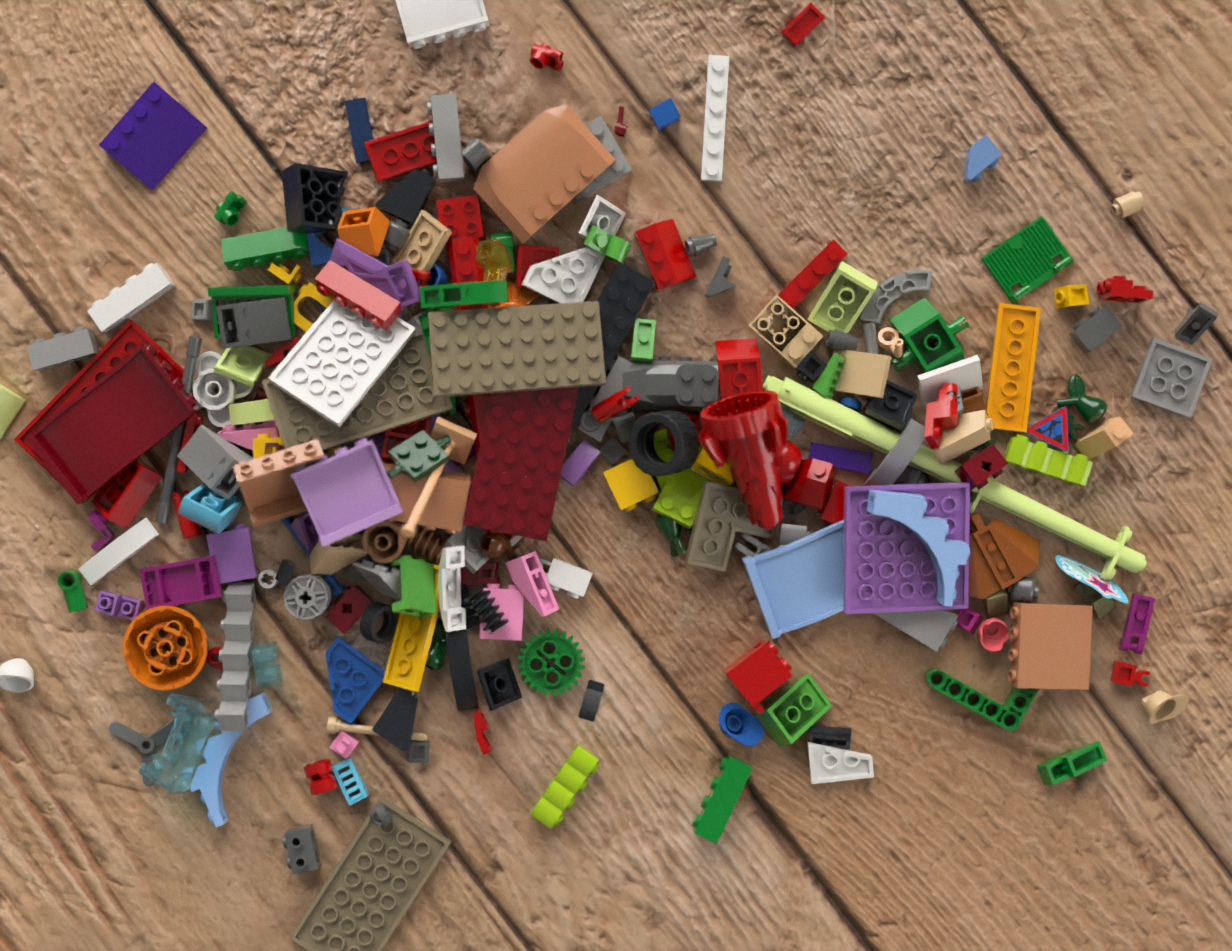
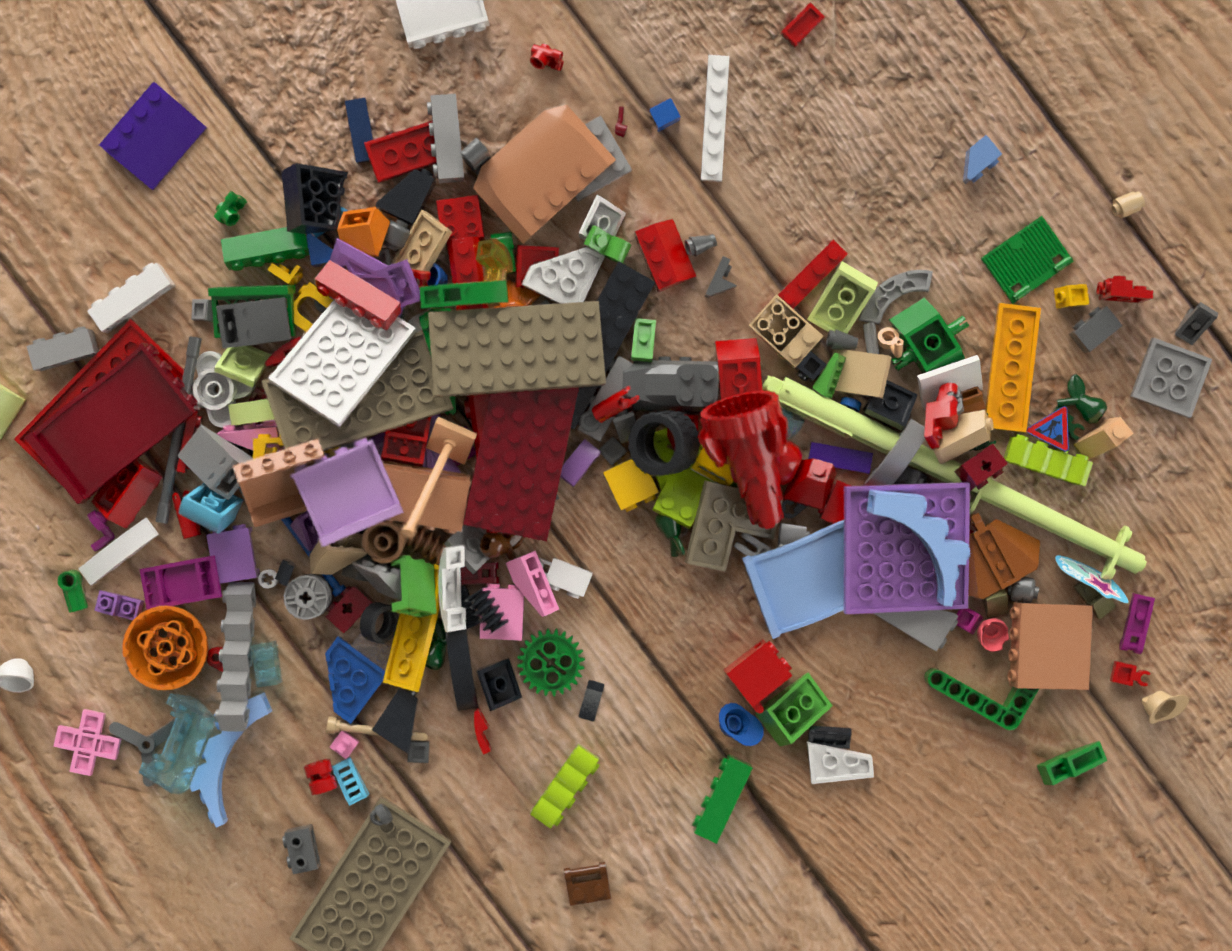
(87, 742): none -> bright pink plate
(418, 456): plate -> none
(587, 890): none -> reddish brown plate

